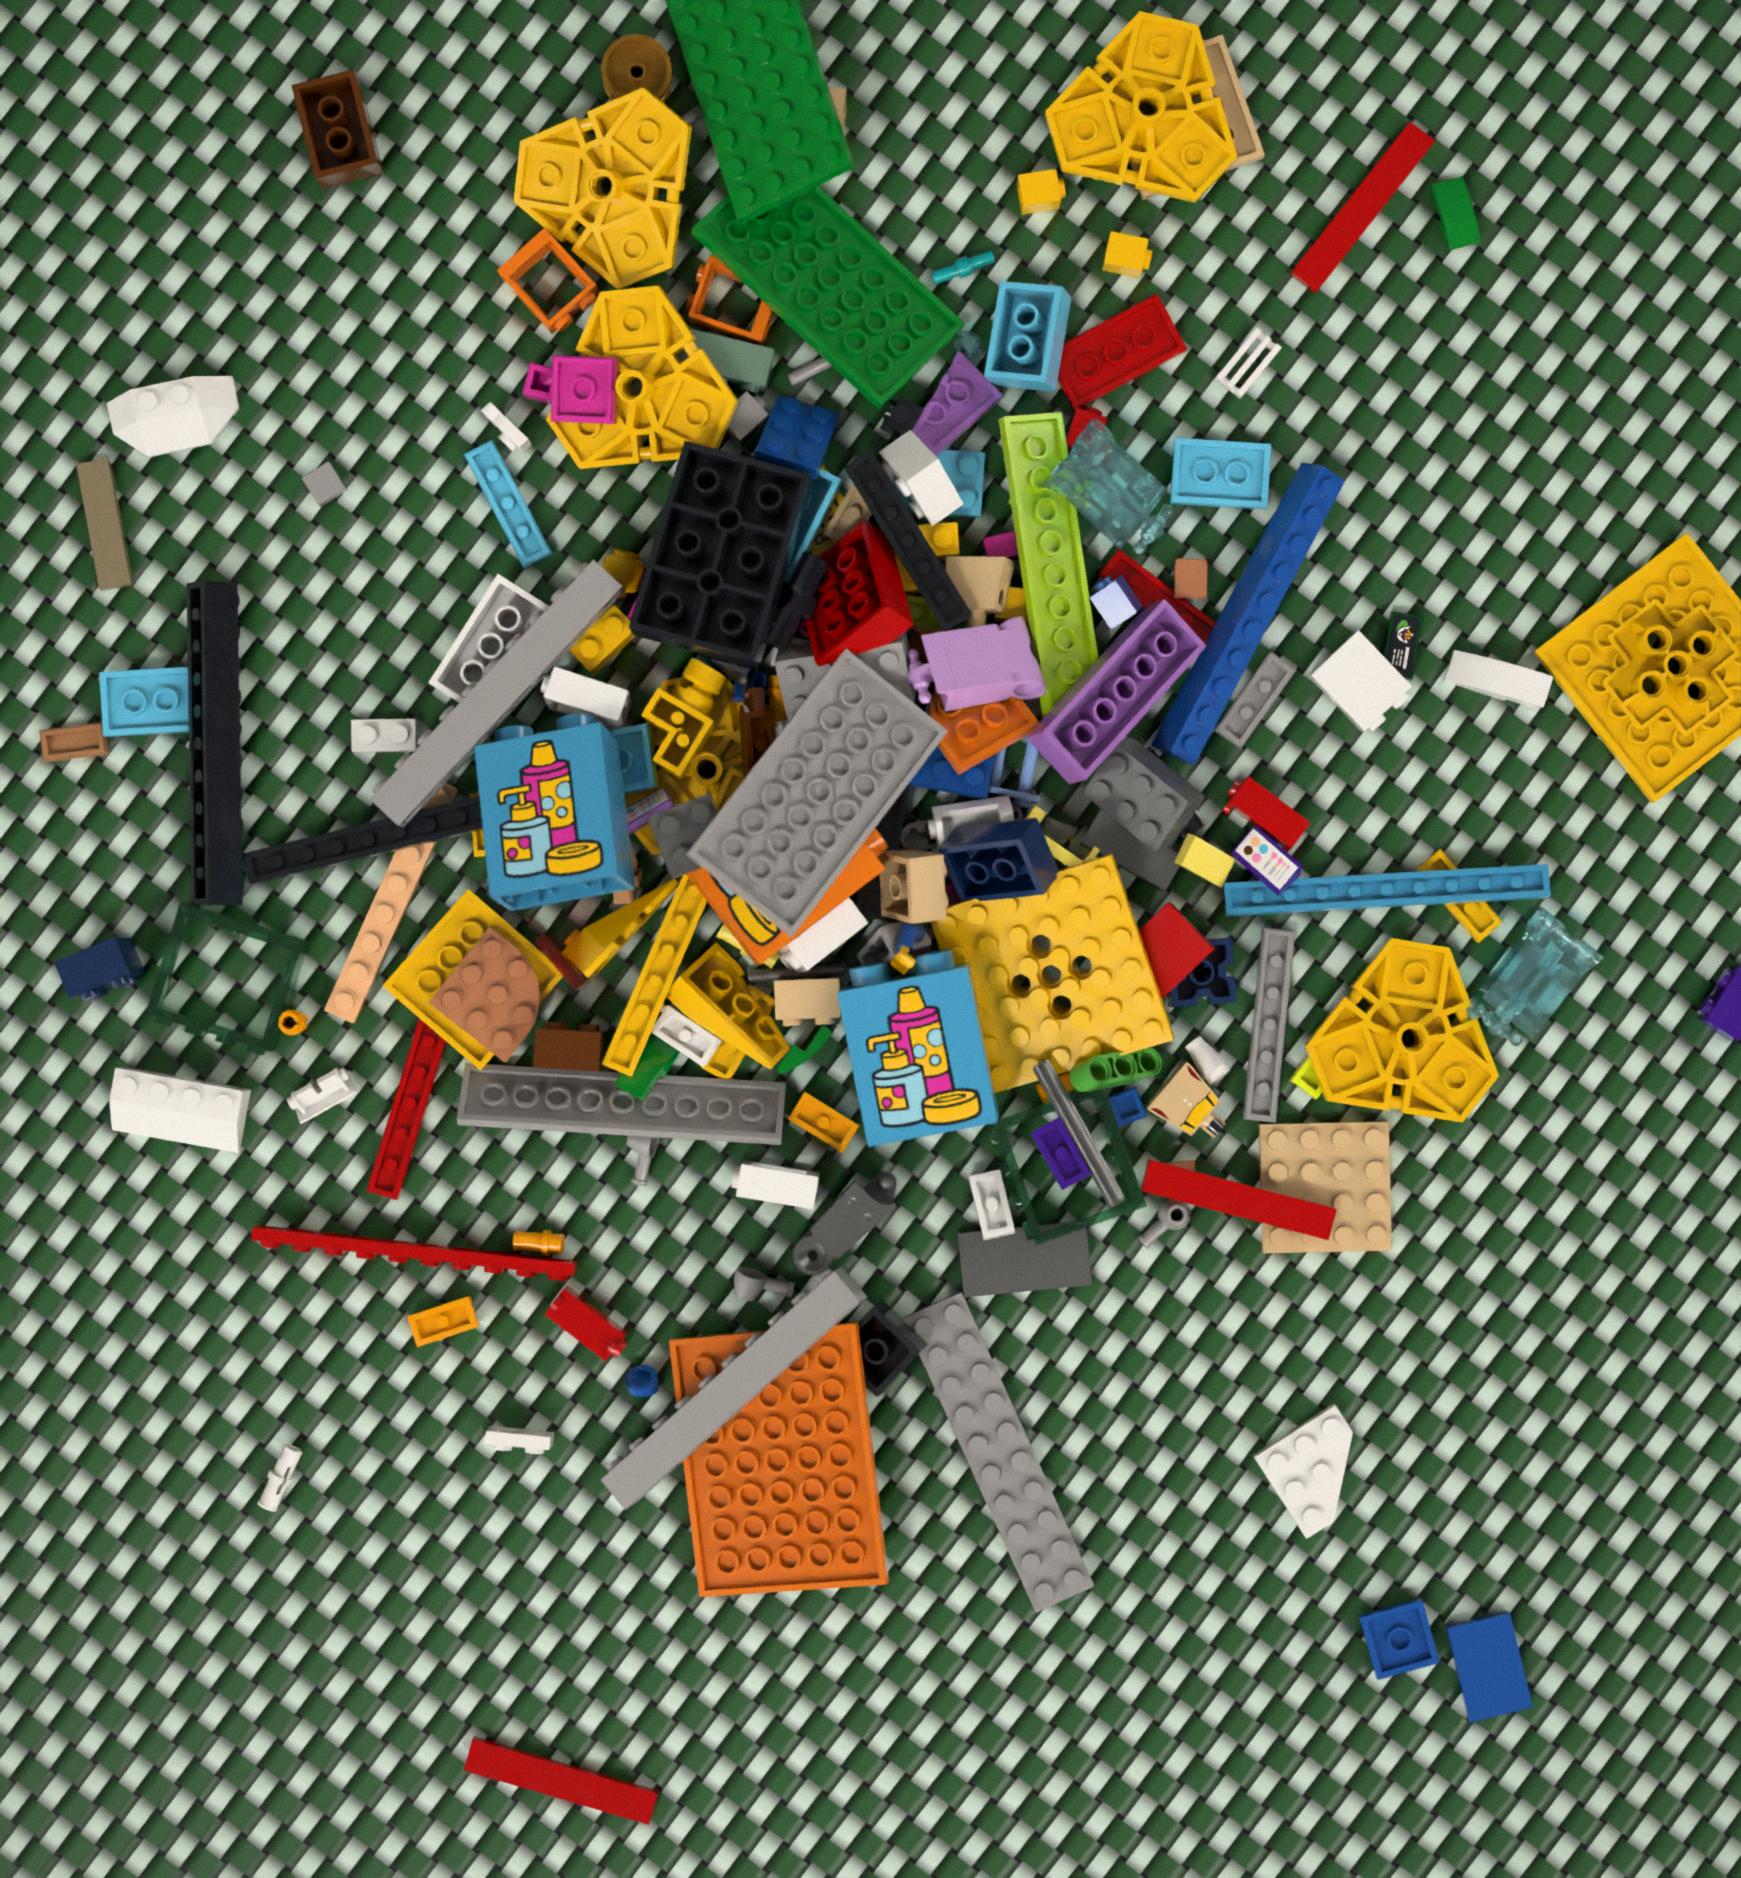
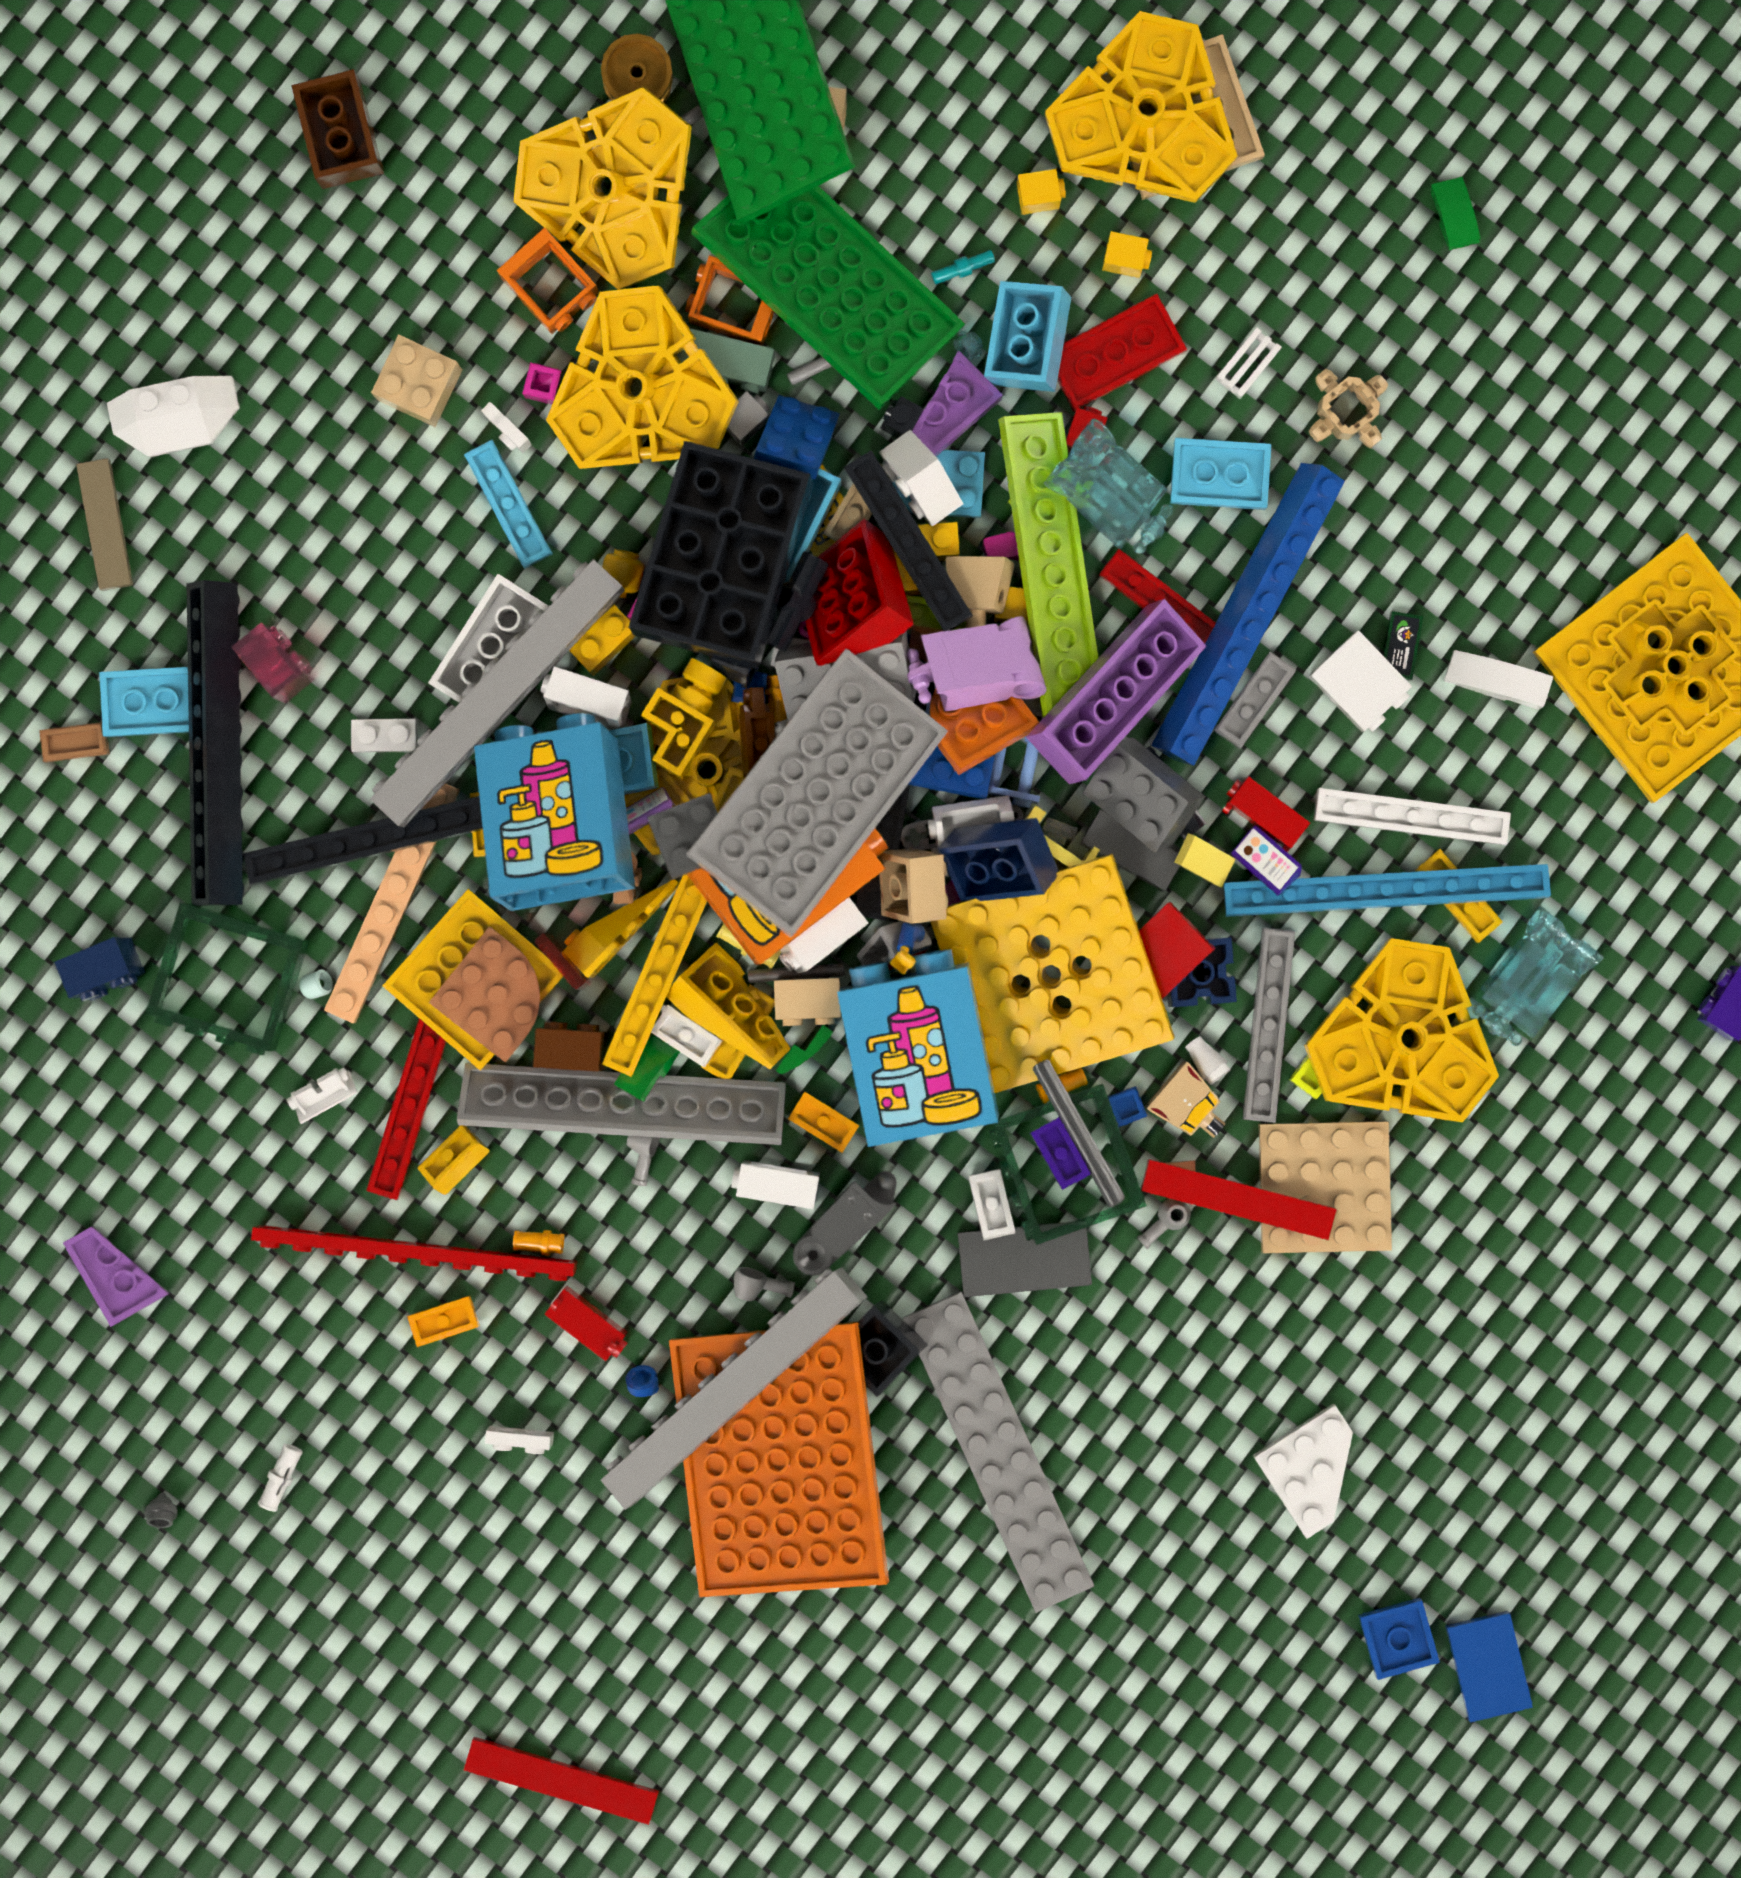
(111, 1276): none -> medium lavender wing
(160, 1512): none -> dark grey plate
(178, 1108): white slope -> none
(273, 663): none -> clear pink brick
(287, 1027): light orange pin -> none
(311, 986): none -> light aqua piece
(324, 484): light grey tile -> none
(416, 380): none -> tan brick
(453, 1160): none -> yellow slope
(584, 389): dark pink tile -> none
(1115, 600): brick -> none
(1115, 1070): bright green beam -> none
(1190, 578): nougat slope -> none
(1362, 207): red tile -> none
(1367, 395): none -> tan piece
(1412, 816): none -> white plate

